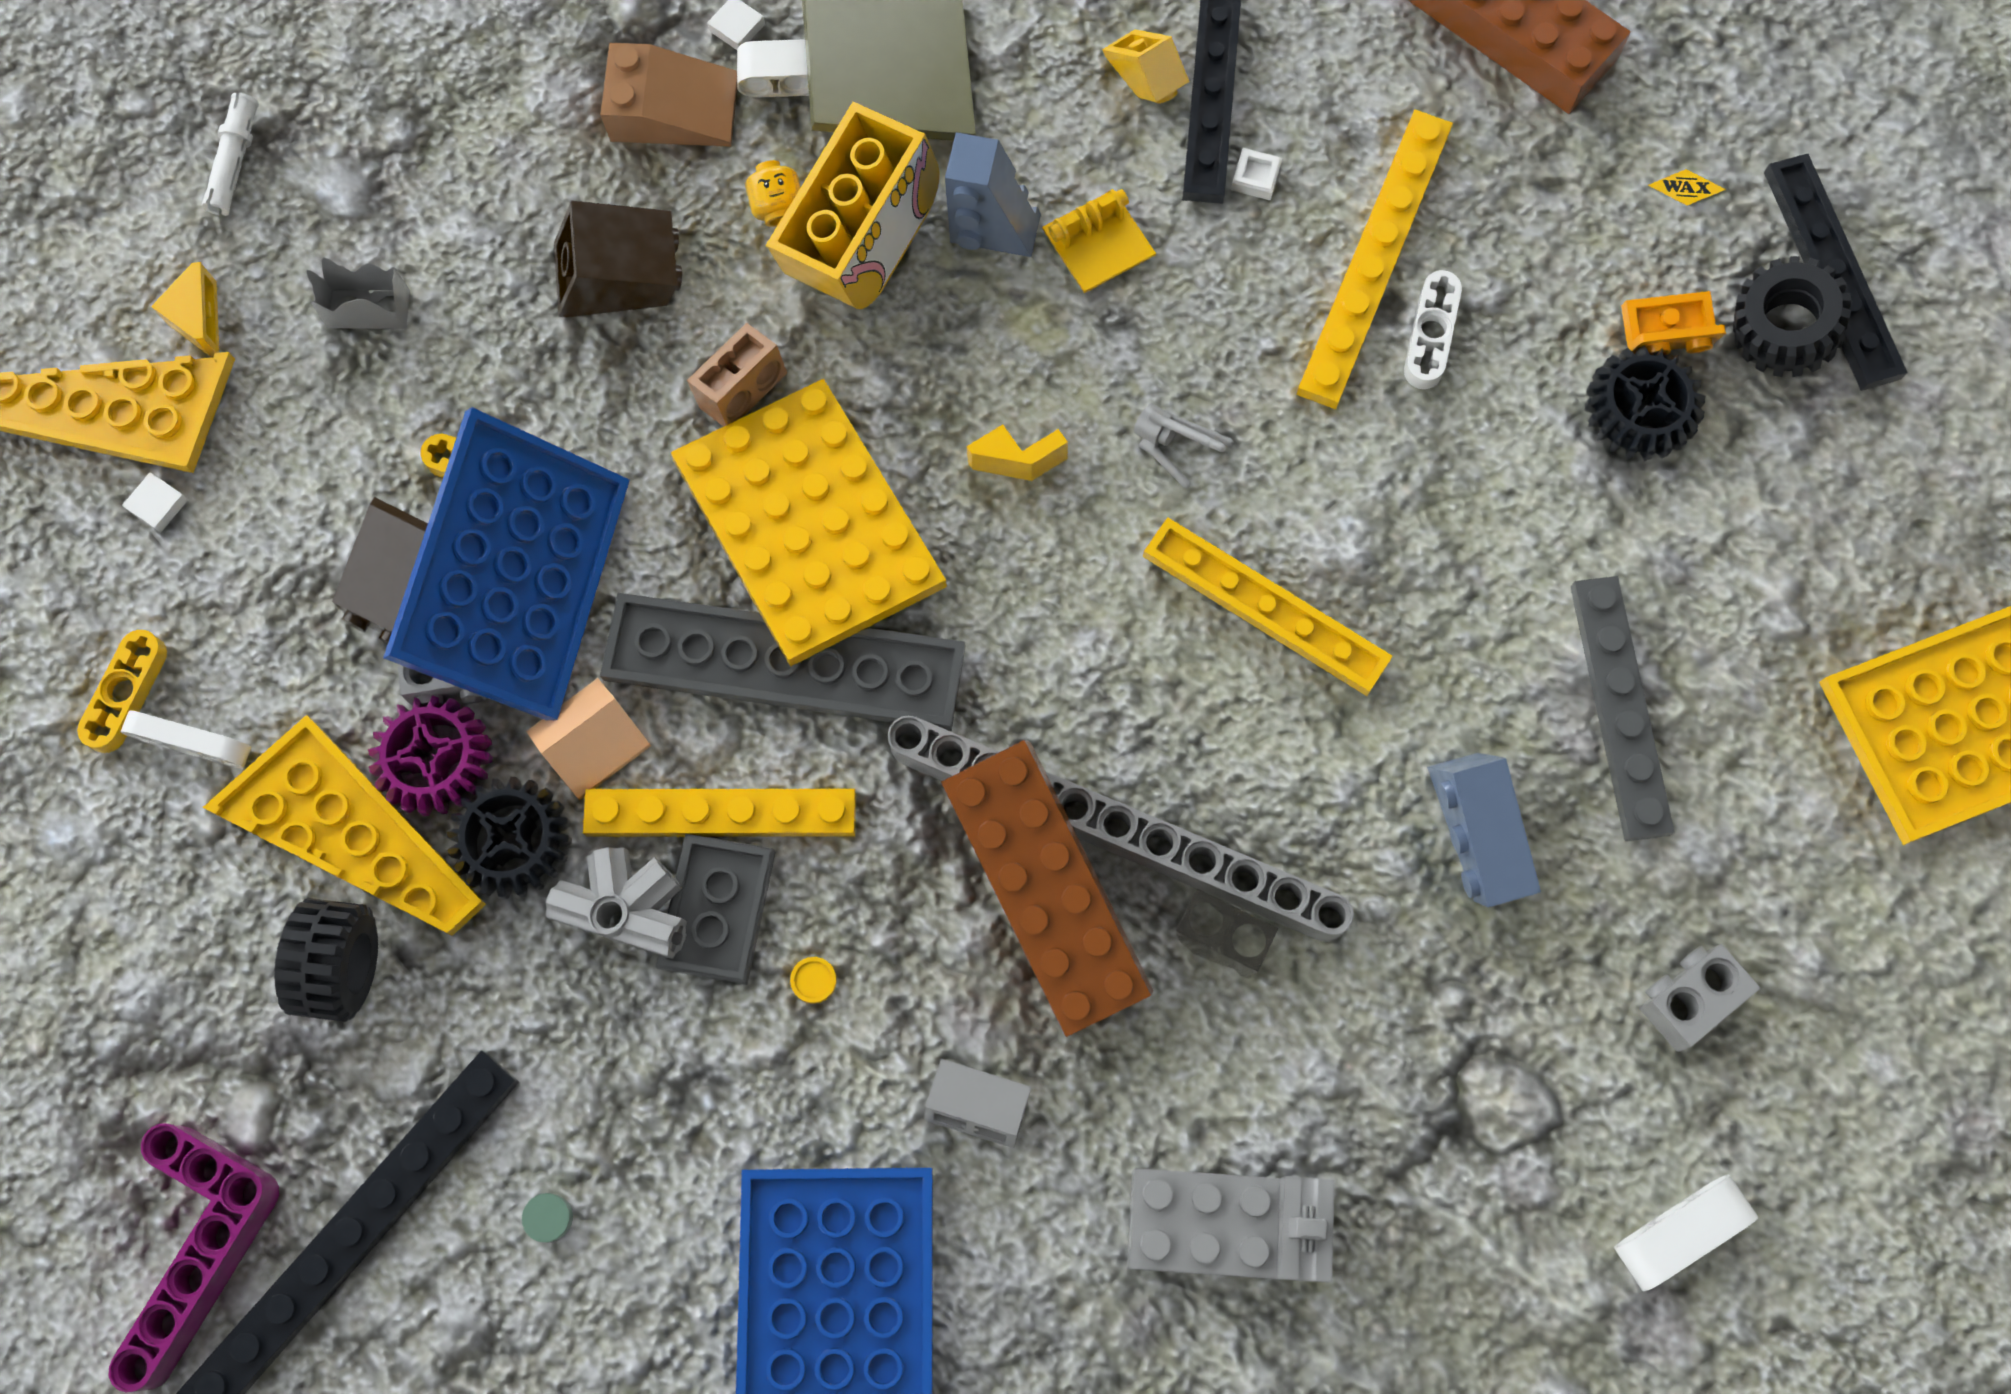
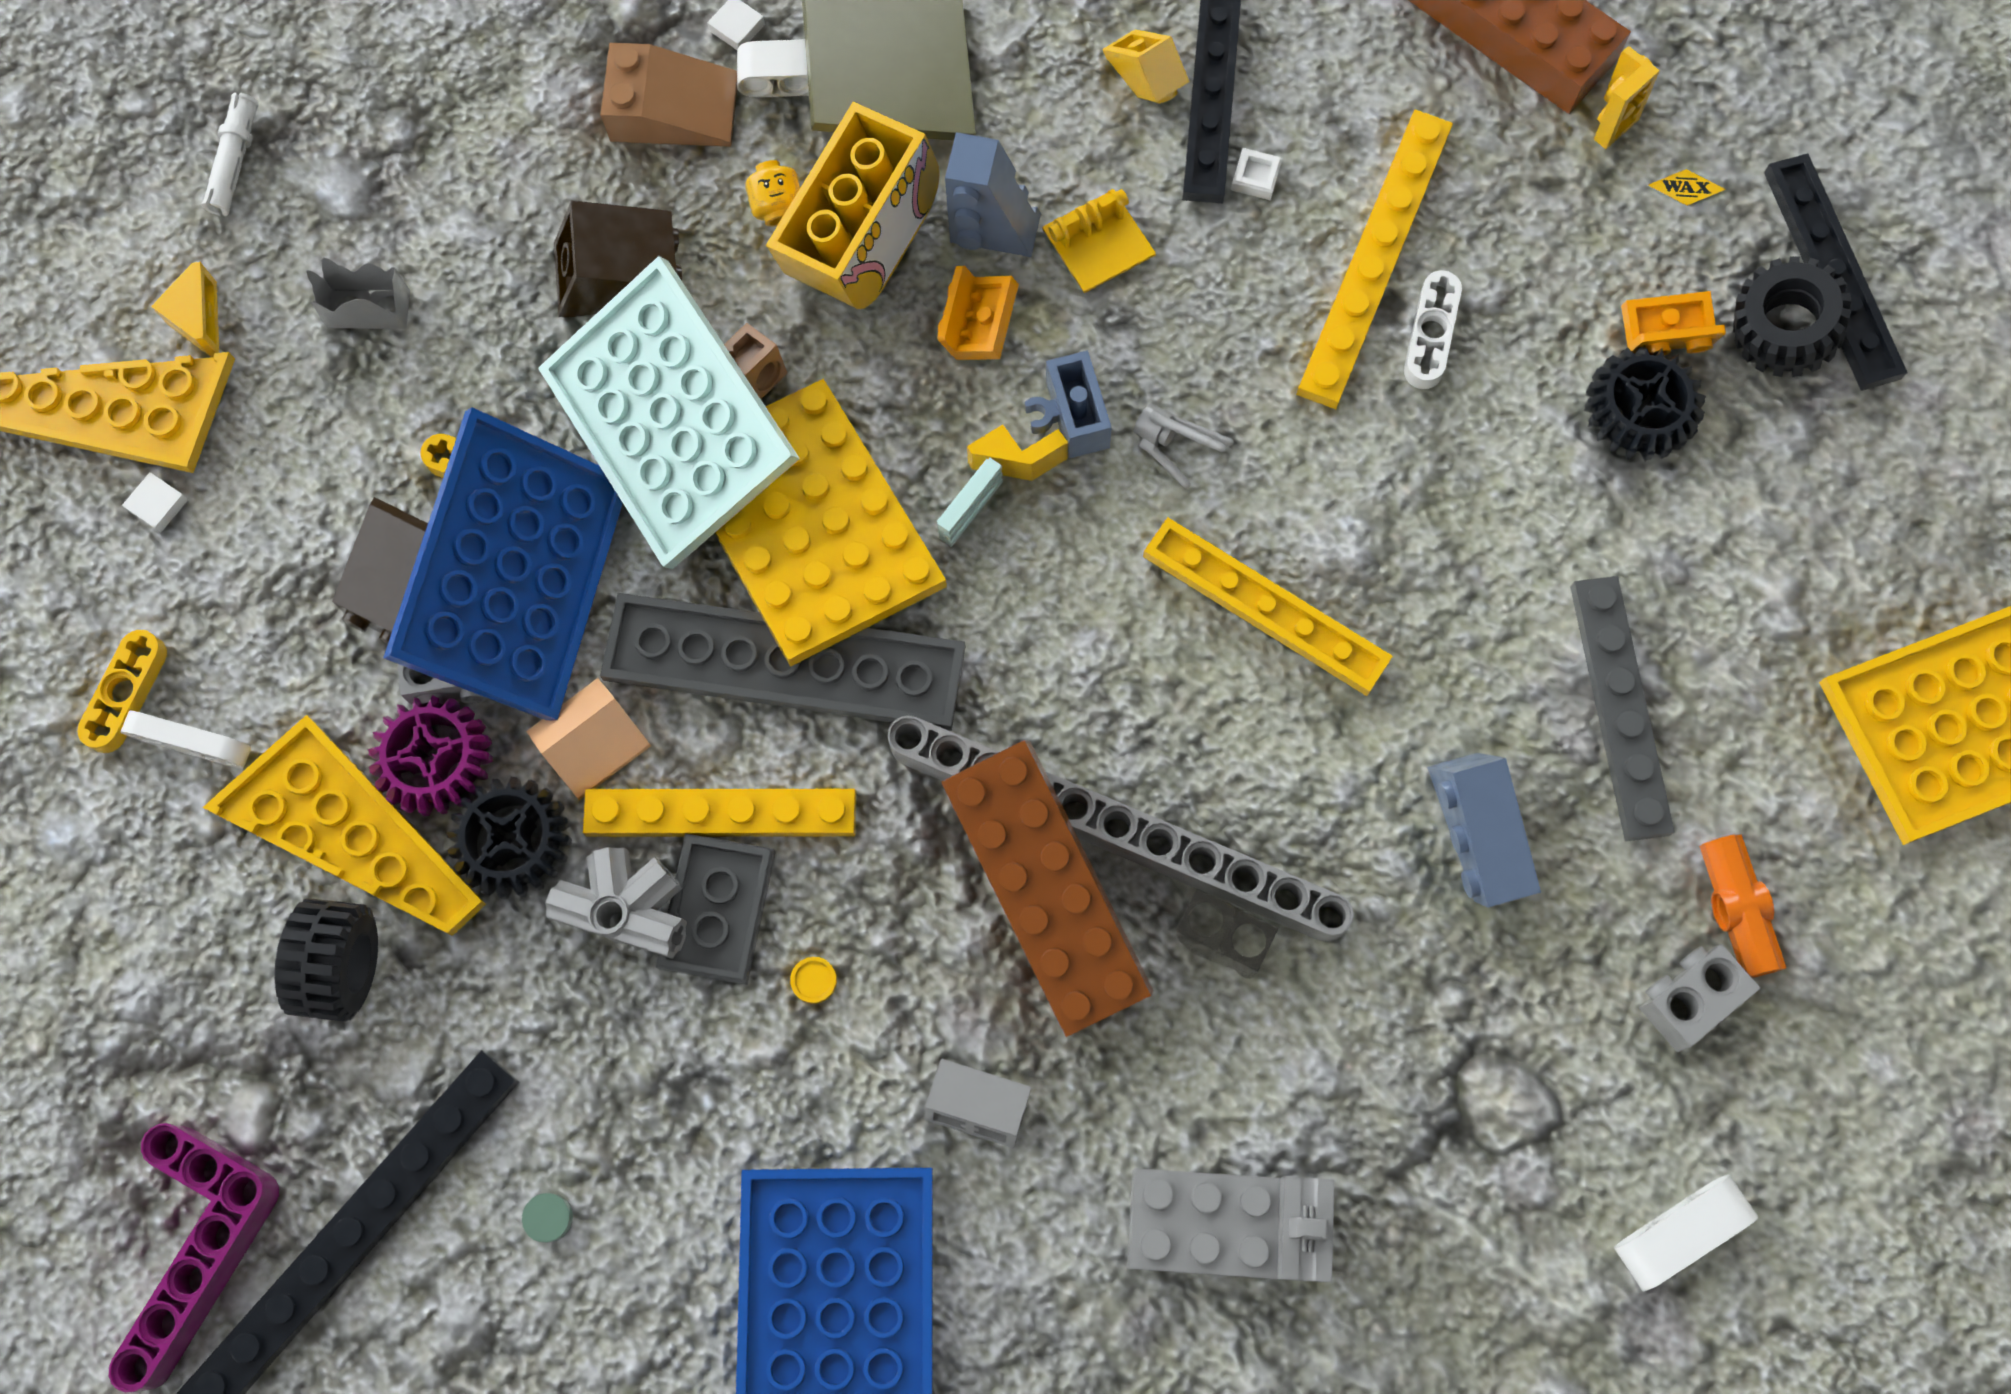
(667, 413): none -> light aqua plate
(969, 501): none -> light aqua tile
(977, 315): none -> light orange bracket
(1073, 404): none -> sand blue brick
(1625, 96): none -> yellow bracket
(1742, 906): none -> orange piece

